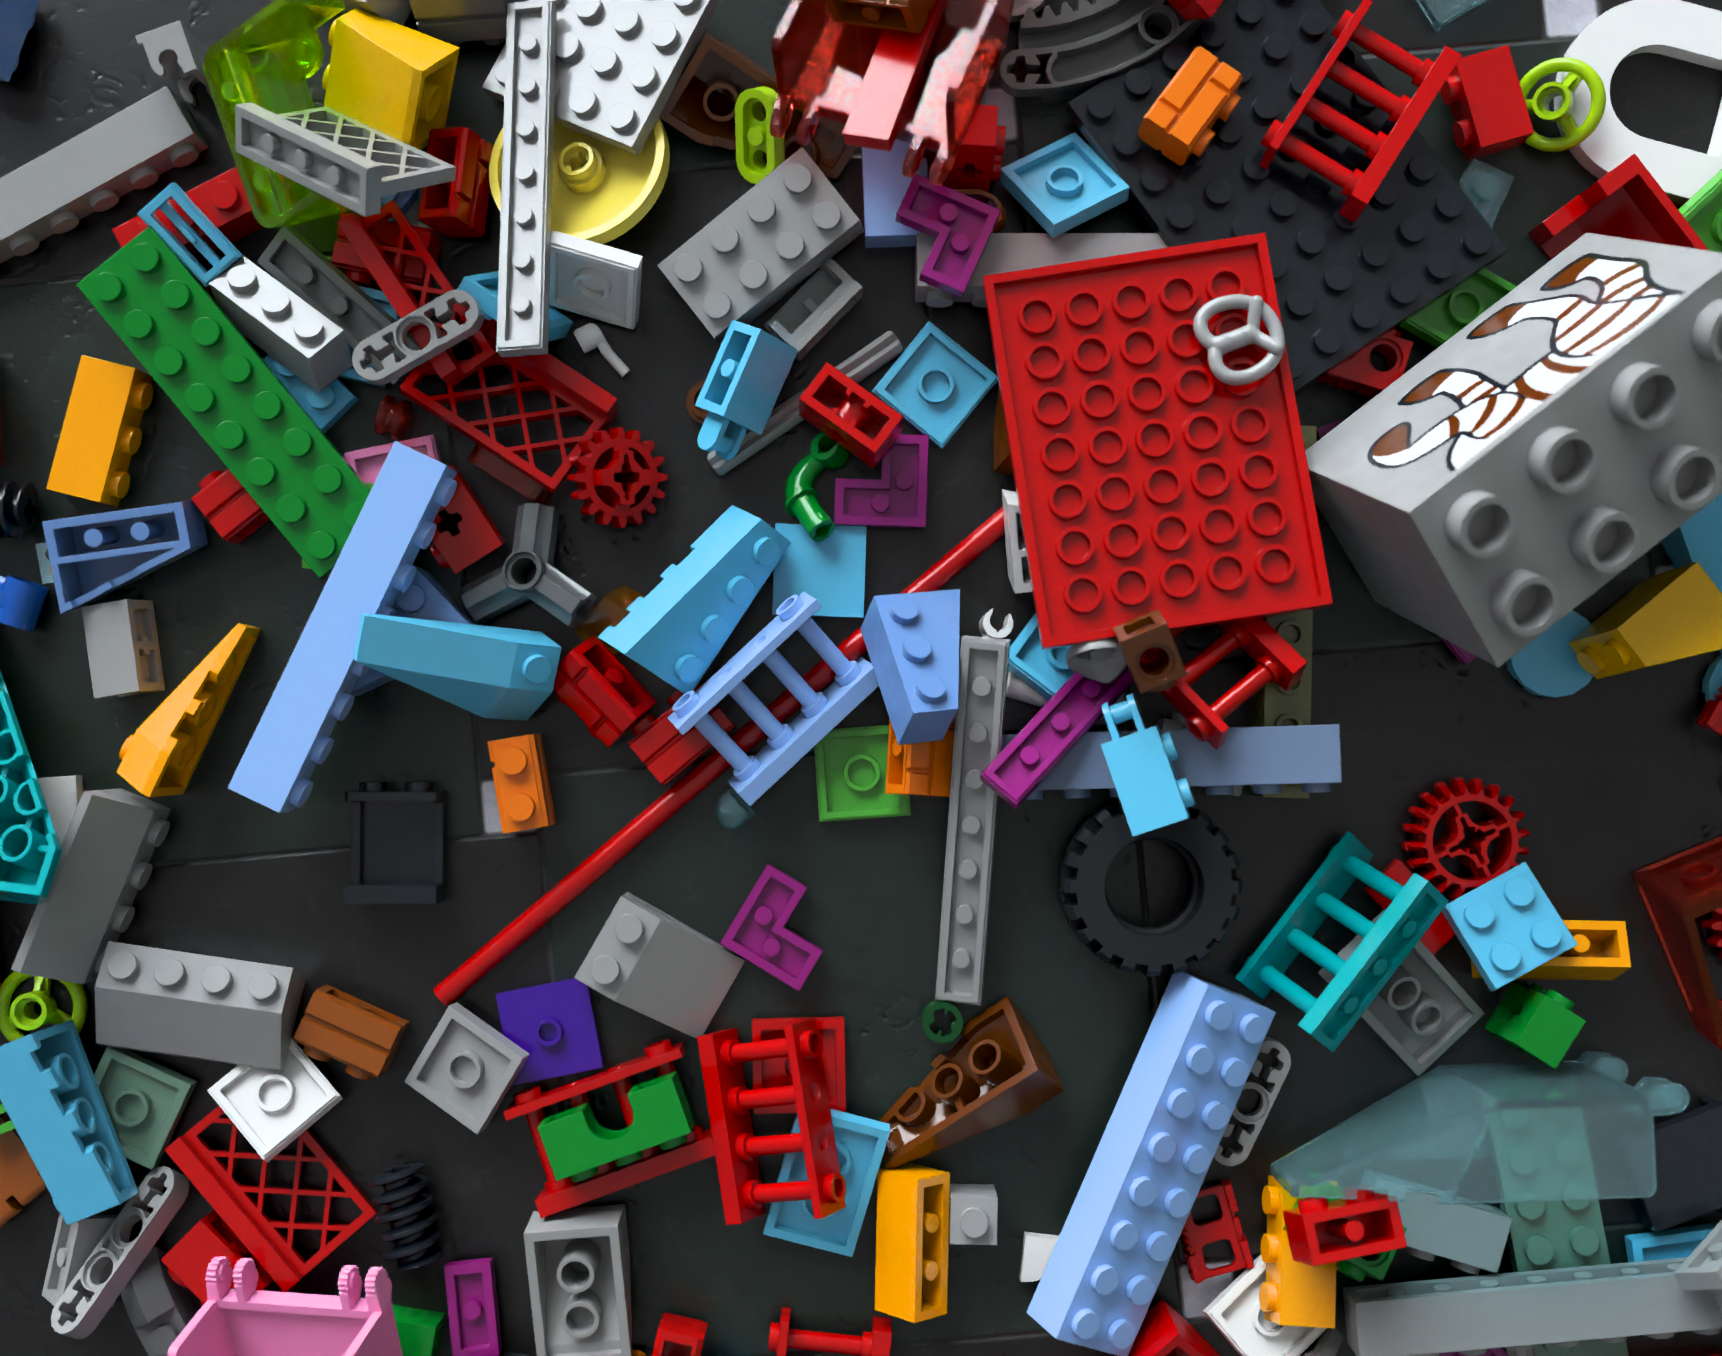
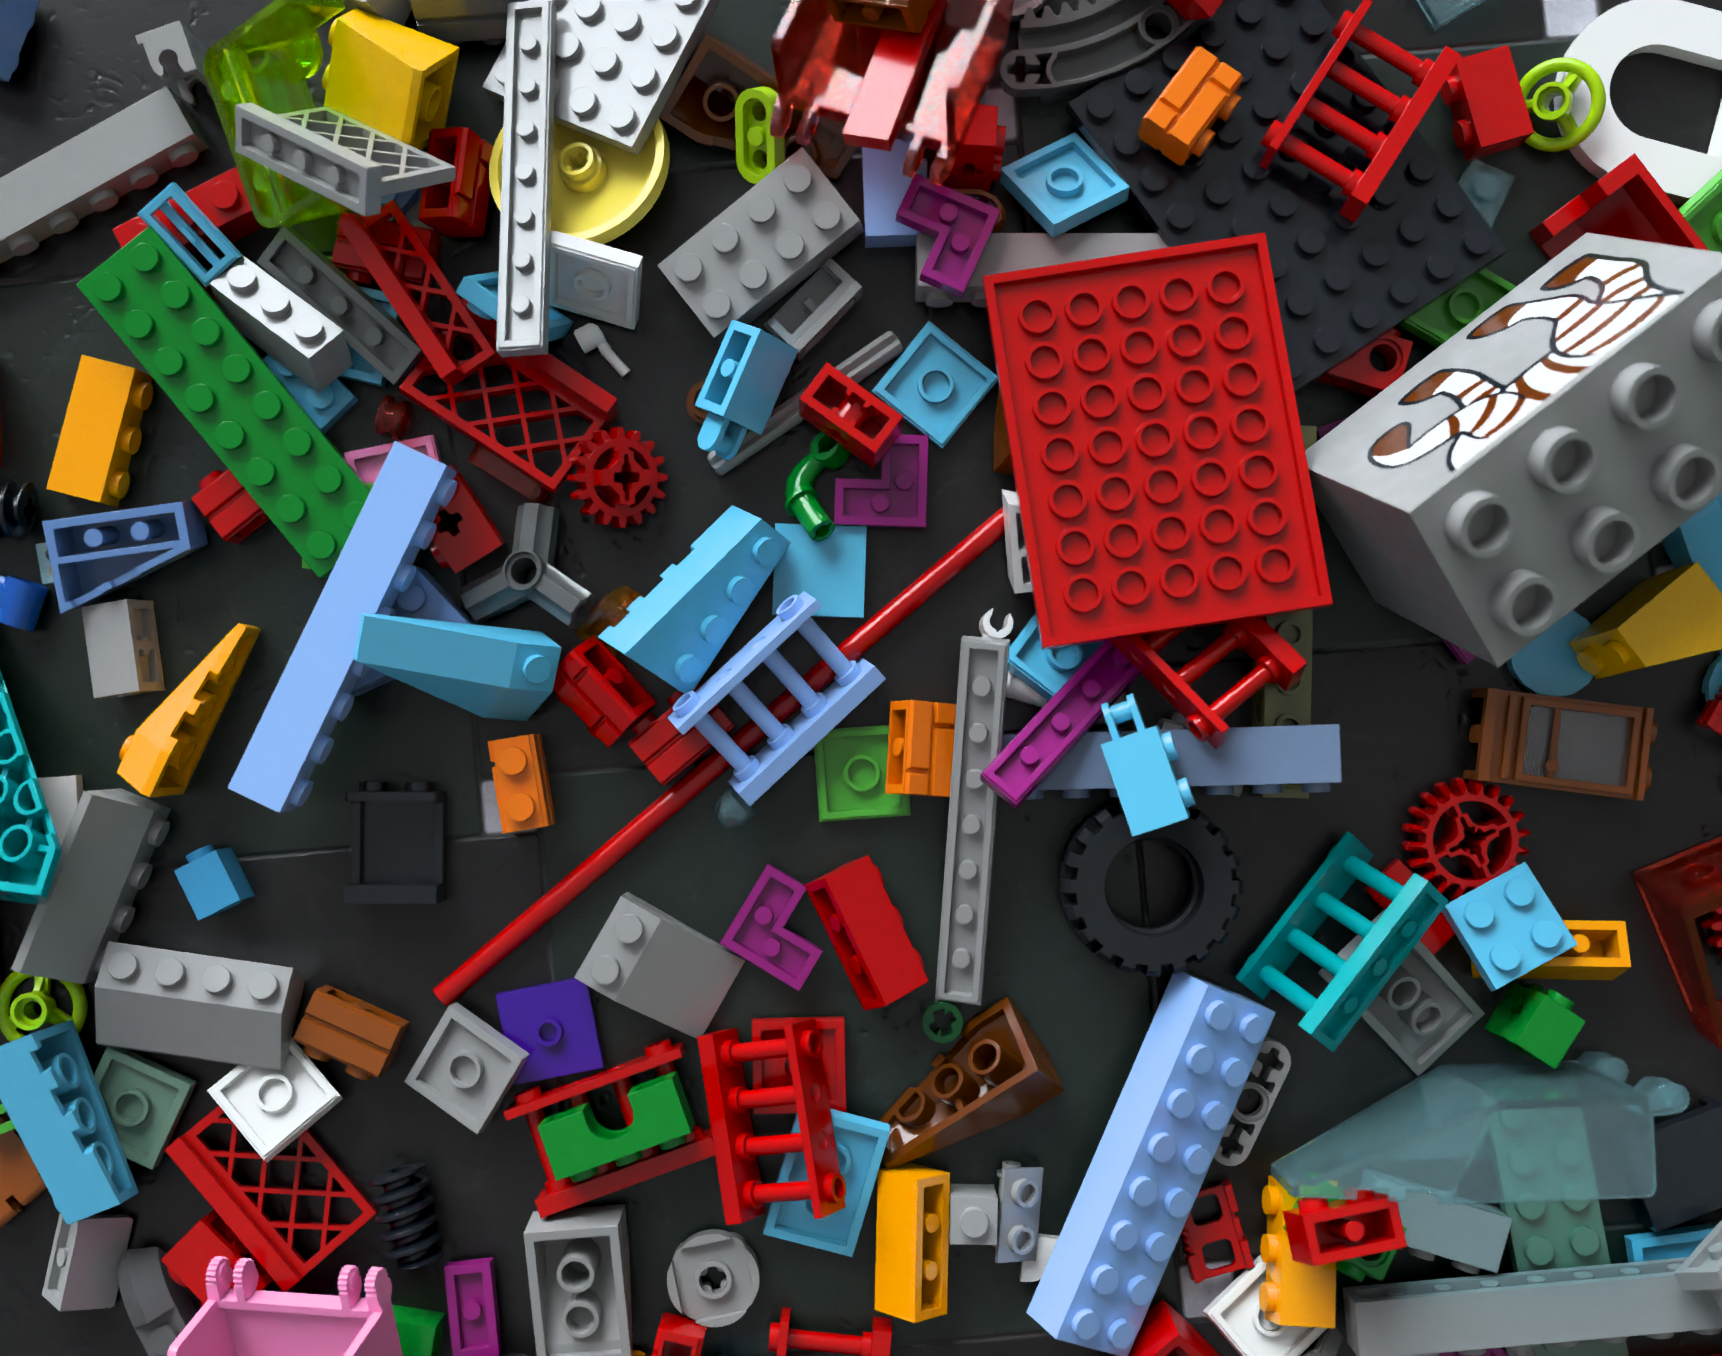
(124, 1254): light grey beam -> none
(213, 881): none -> dark azure brick
(392, 364): light grey beam -> none
(698, 1299): none -> light grey plate
(867, 933): none -> red brick
(916, 660): medium blue wedge -> none
(1018, 1212): none -> light grey hinge
(1101, 664): light grey piece -> none
(1145, 633): reddish brown brick -> none
(1241, 337): light grey piece -> none
(1563, 744): none -> dark orange door

